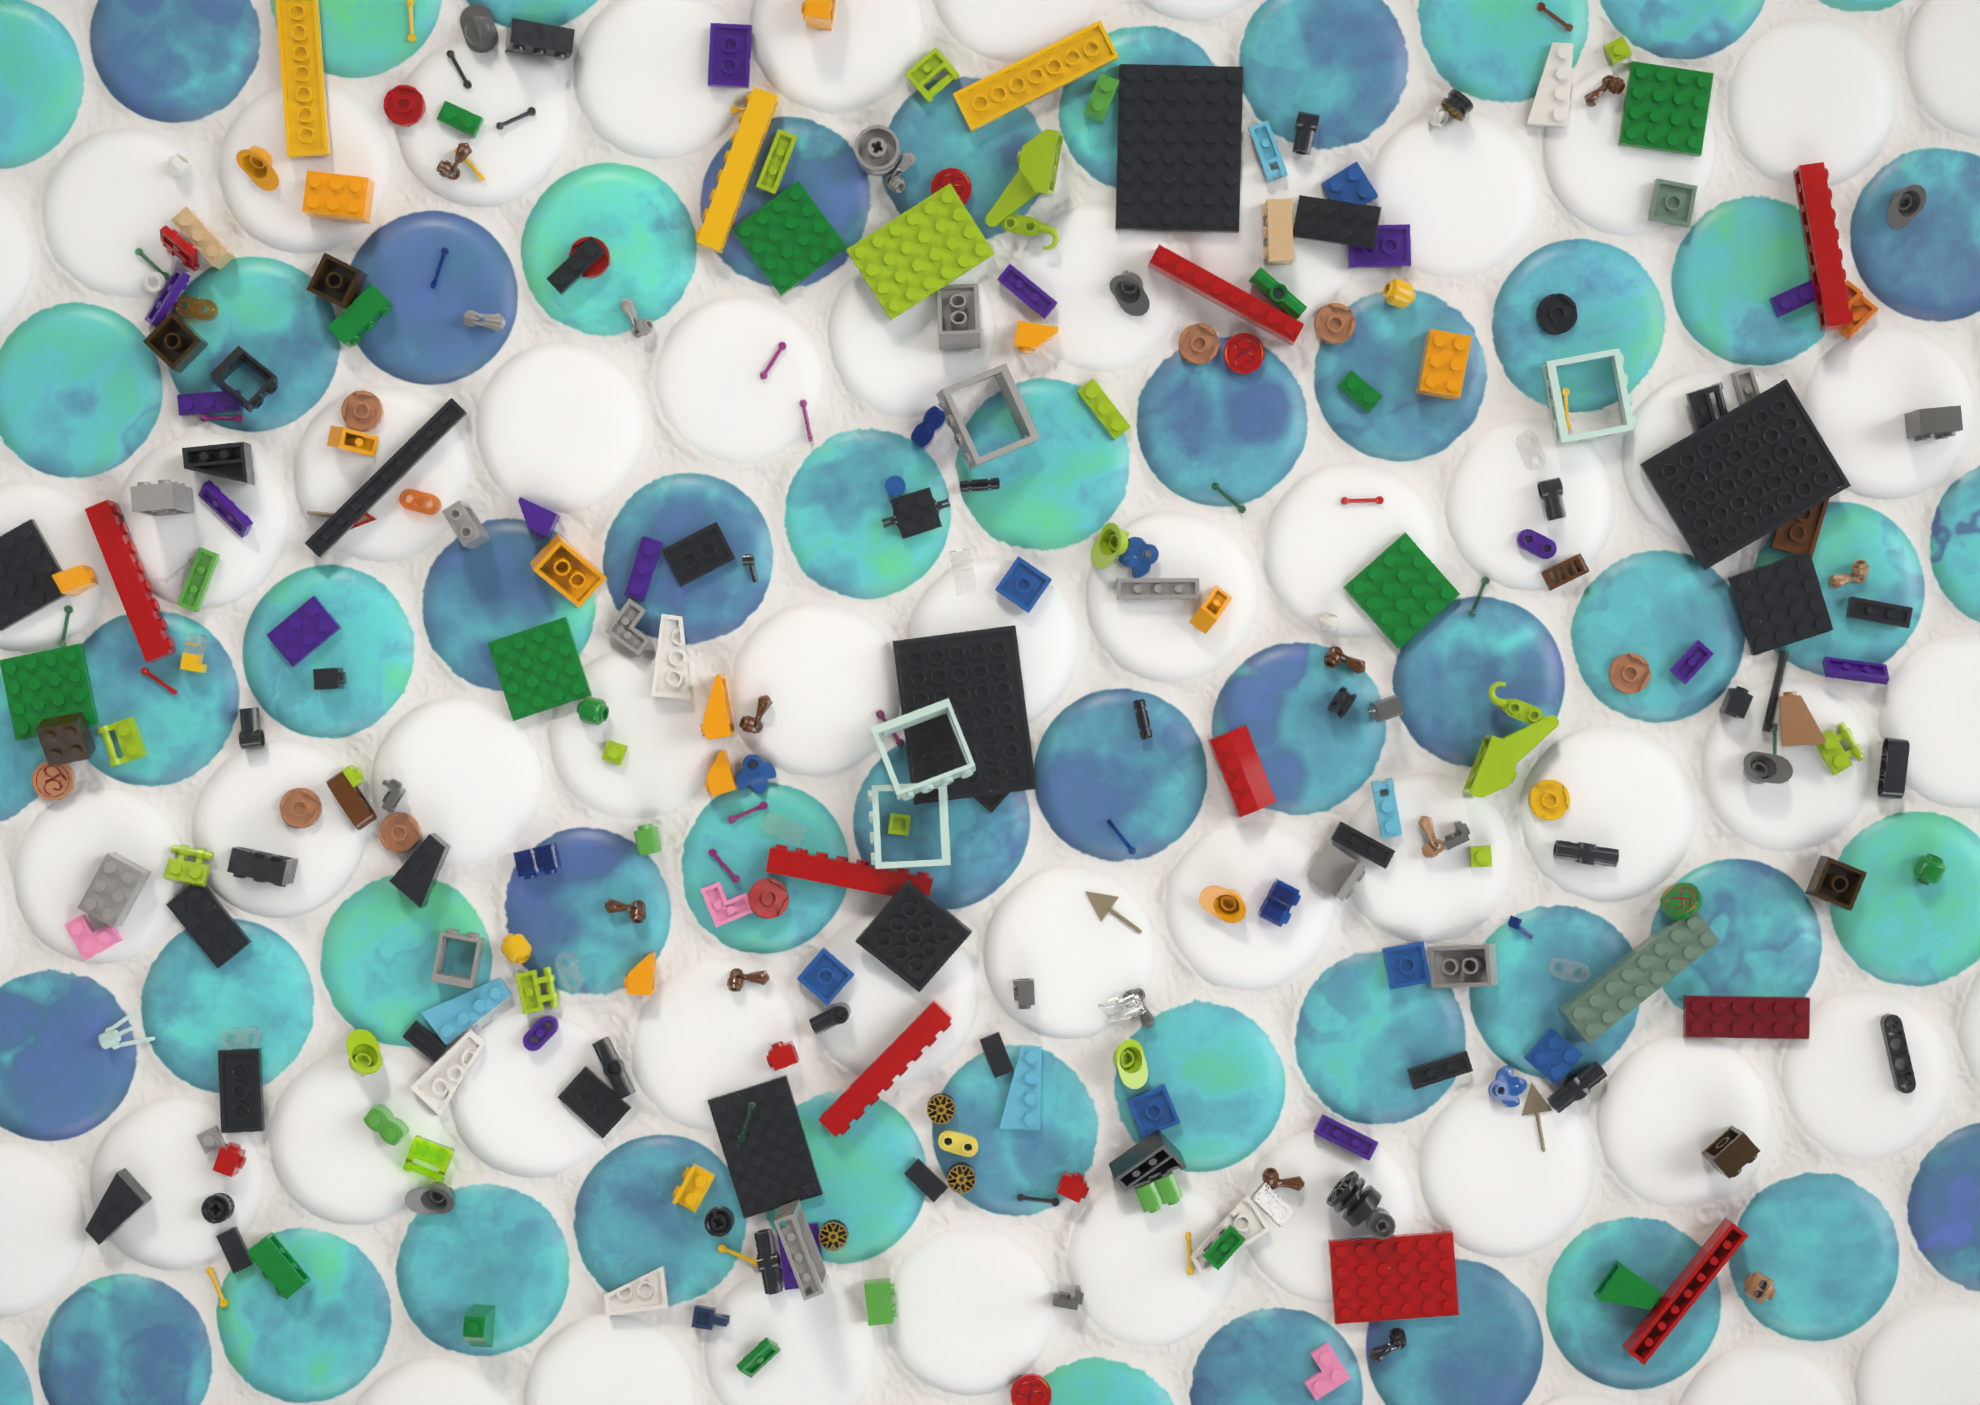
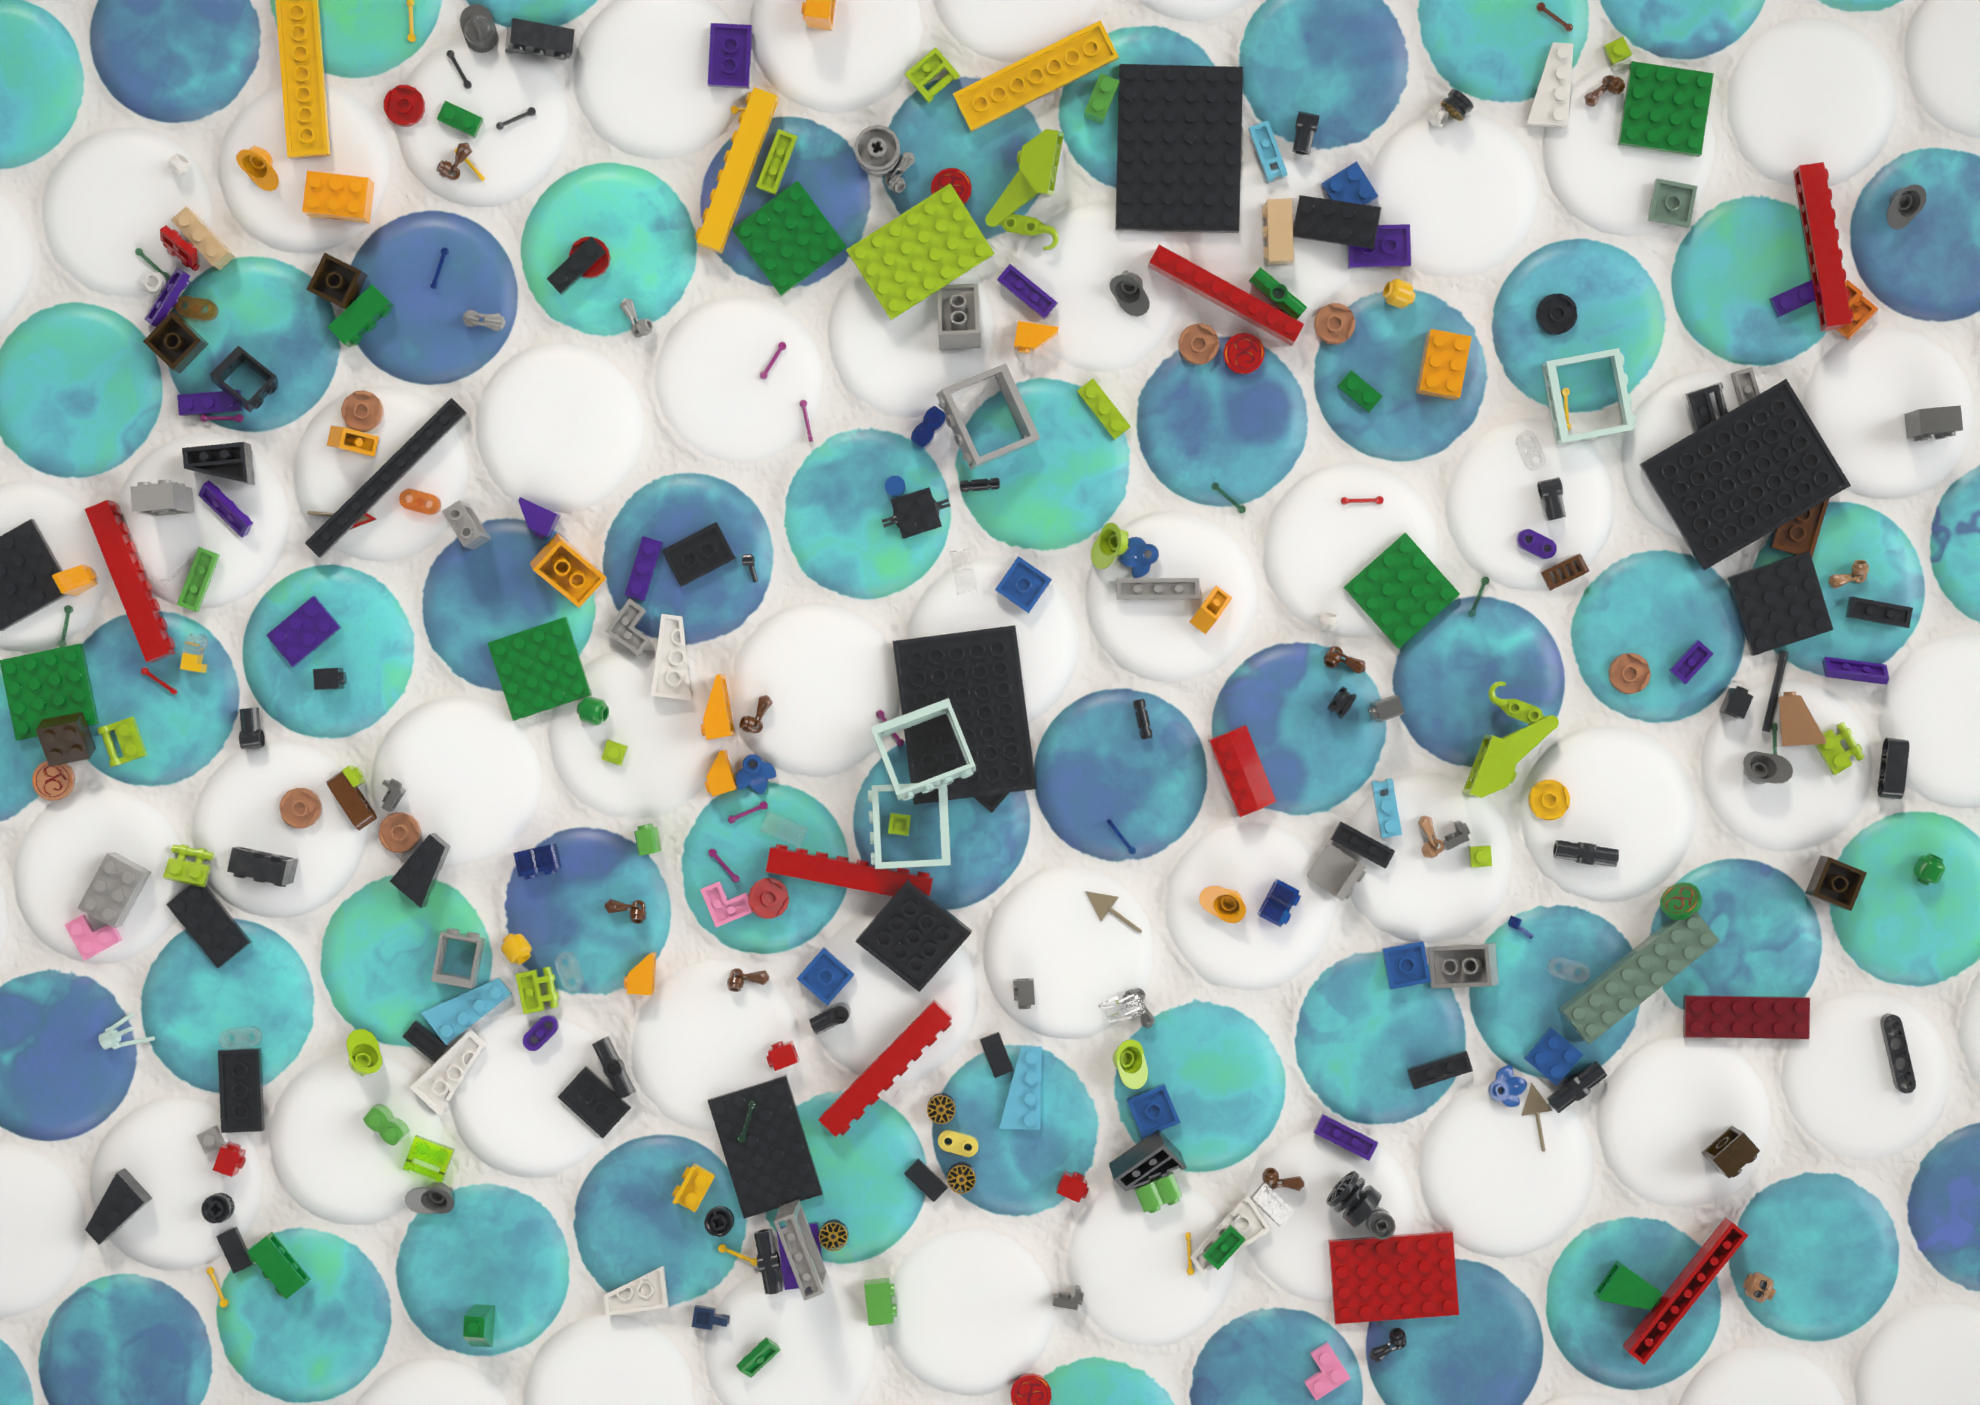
(1055, 1201): black hinge -> none

